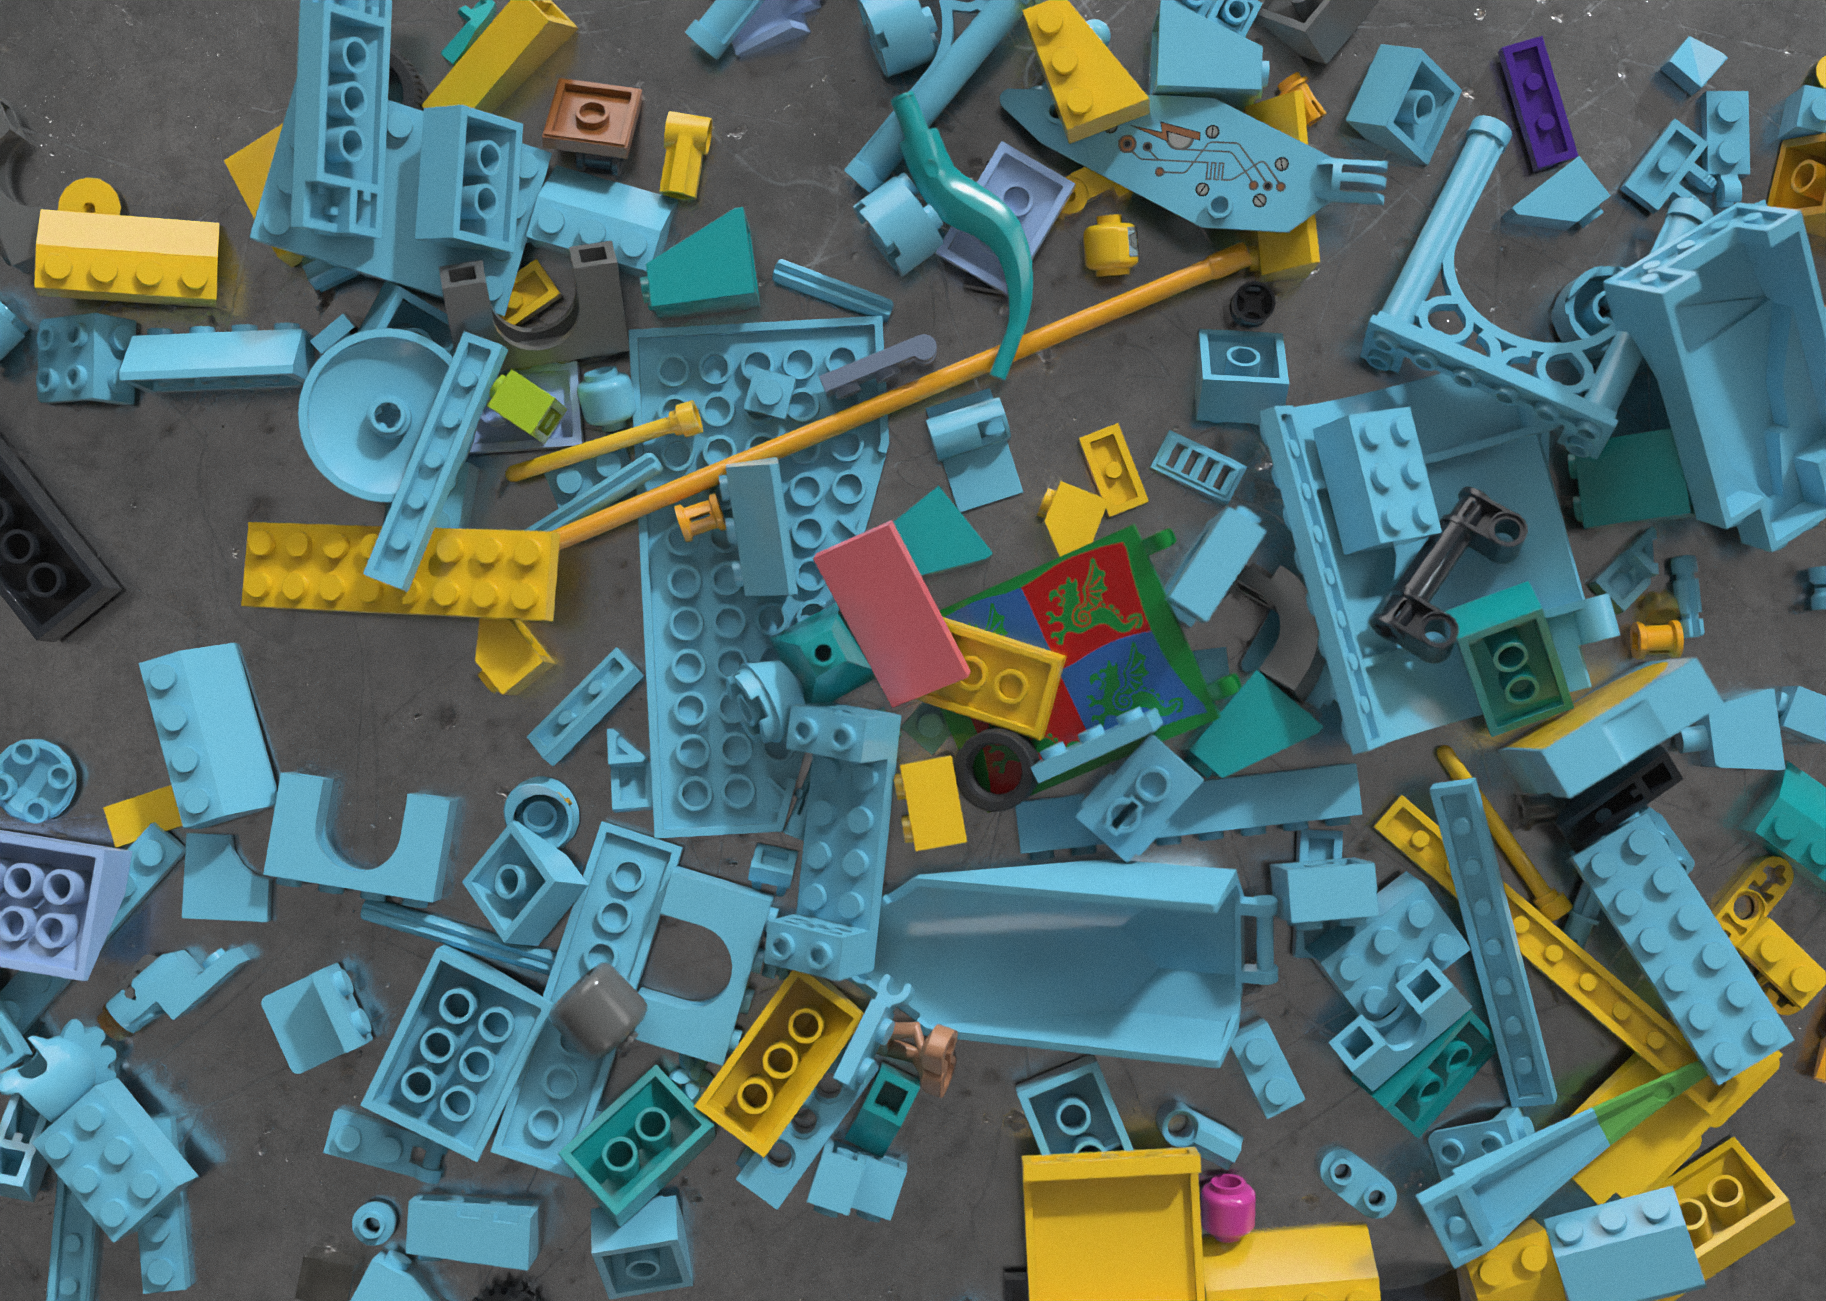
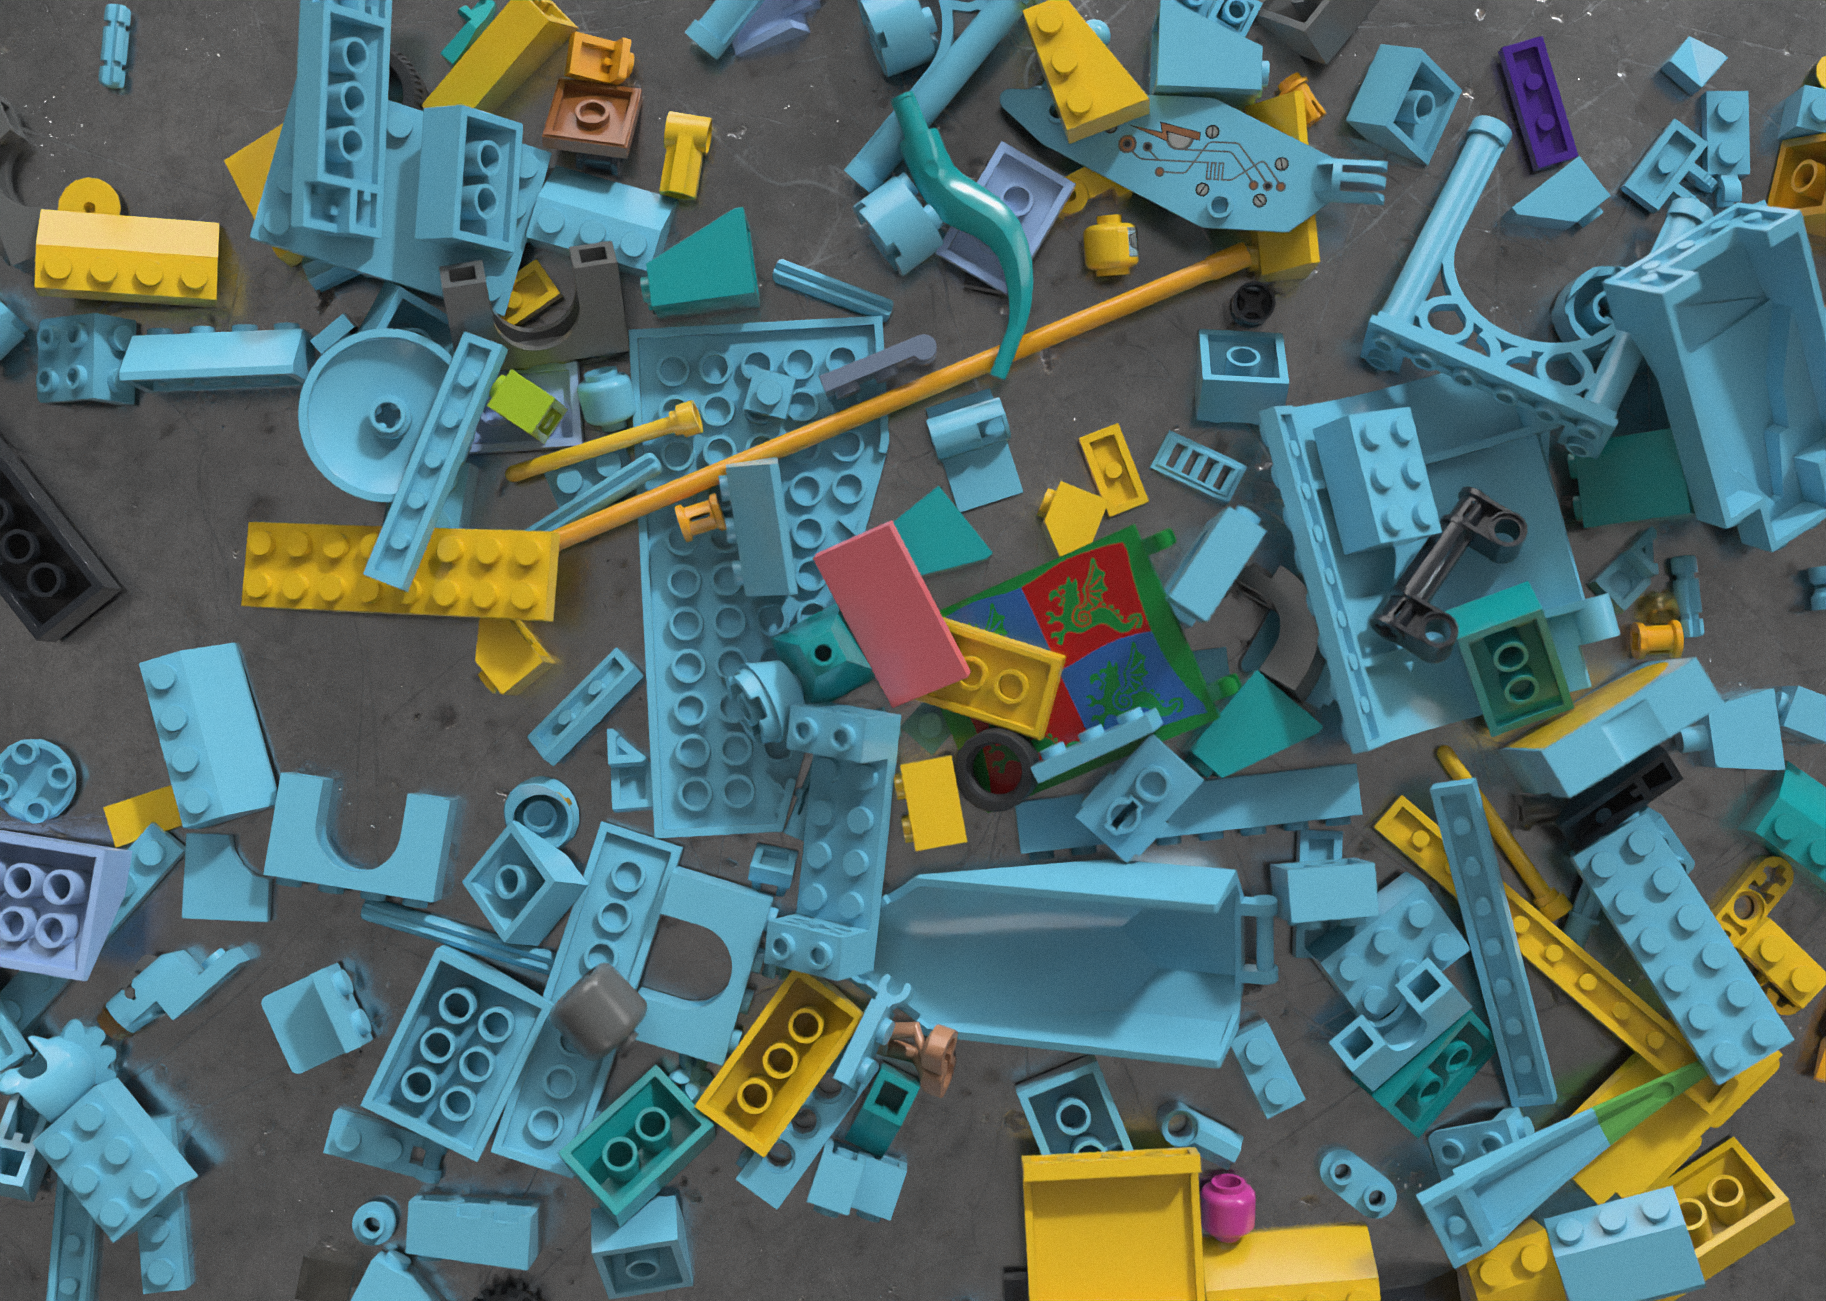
(114, 46): none -> medium azure axle
(598, 59): none -> light orange bracket

